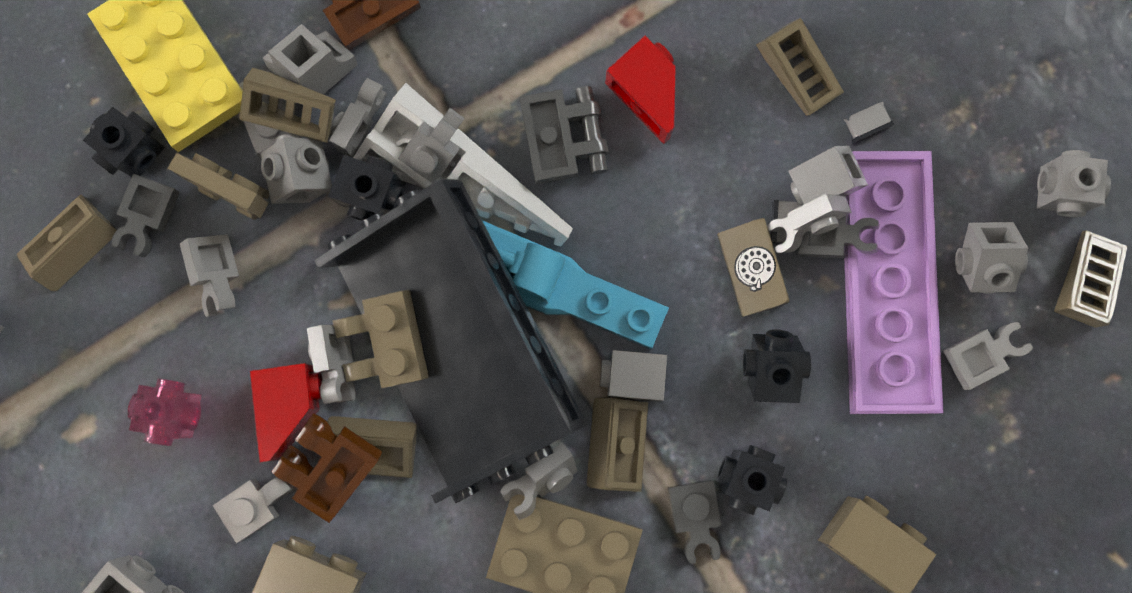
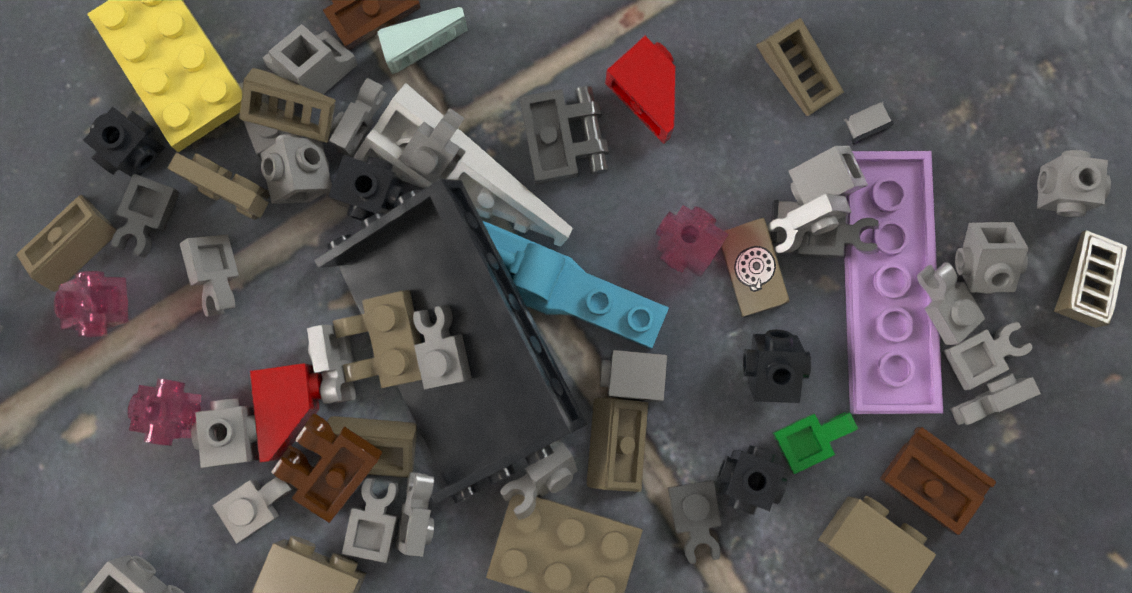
(92, 303): none -> clear pink brick
(225, 434): none -> light grey brick
(371, 529): none -> light grey plate
(415, 523): none -> light grey plate
(417, 38): none -> light aqua slope
(441, 357): none -> light grey plate
(696, 255): none -> clear pink brick
(808, 441): none -> green plate
(937, 480): none -> reddish brown plate
(952, 305): none -> light grey plate
(1002, 394): none -> light grey plate

